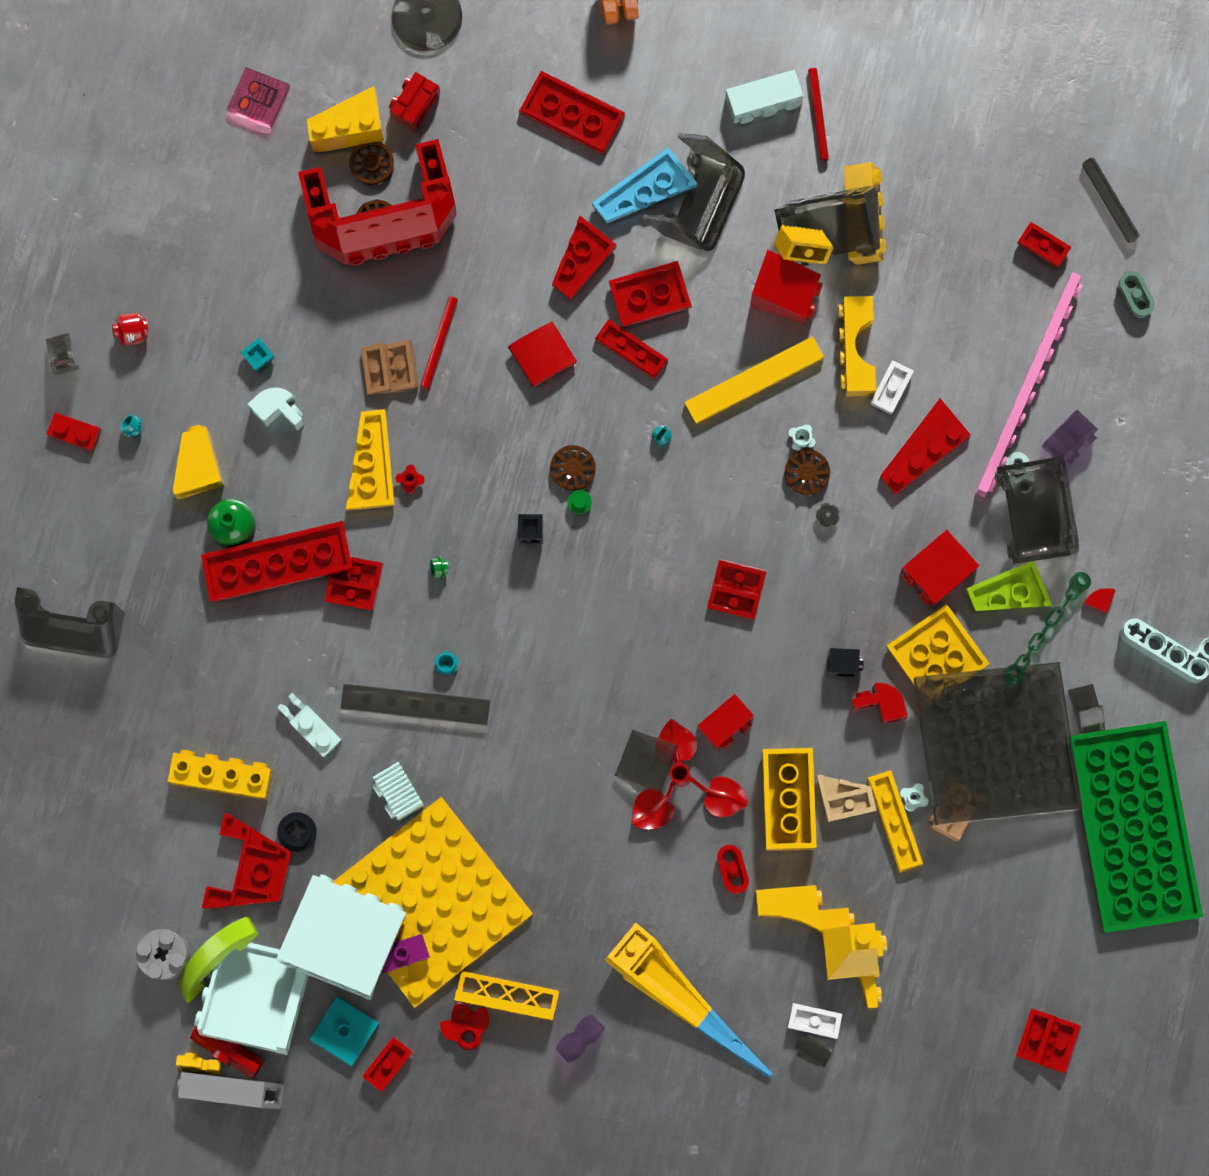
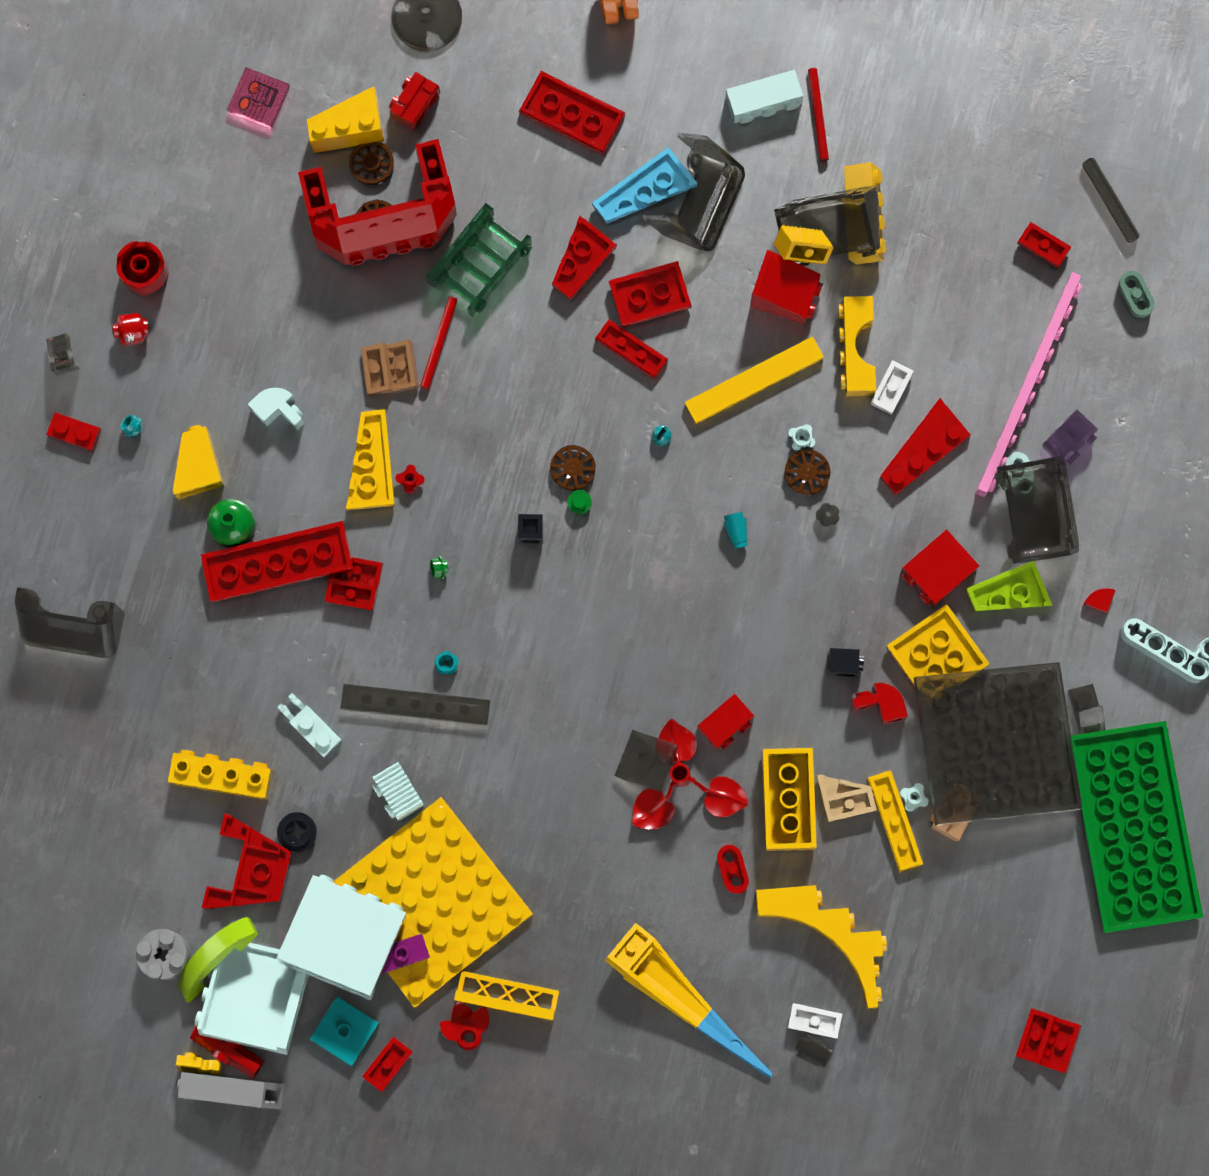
(146, 280): none -> red brick
(257, 354): teal plate -> none
(469, 238): none -> clear green fence
(542, 354): red slope -> none
(575, 1043): clear purple brick -> none
(736, 589): red slope -> none
(737, 529): none -> teal cone
(851, 951): yellow slope -> none
(1075, 586): clear green piece -> none

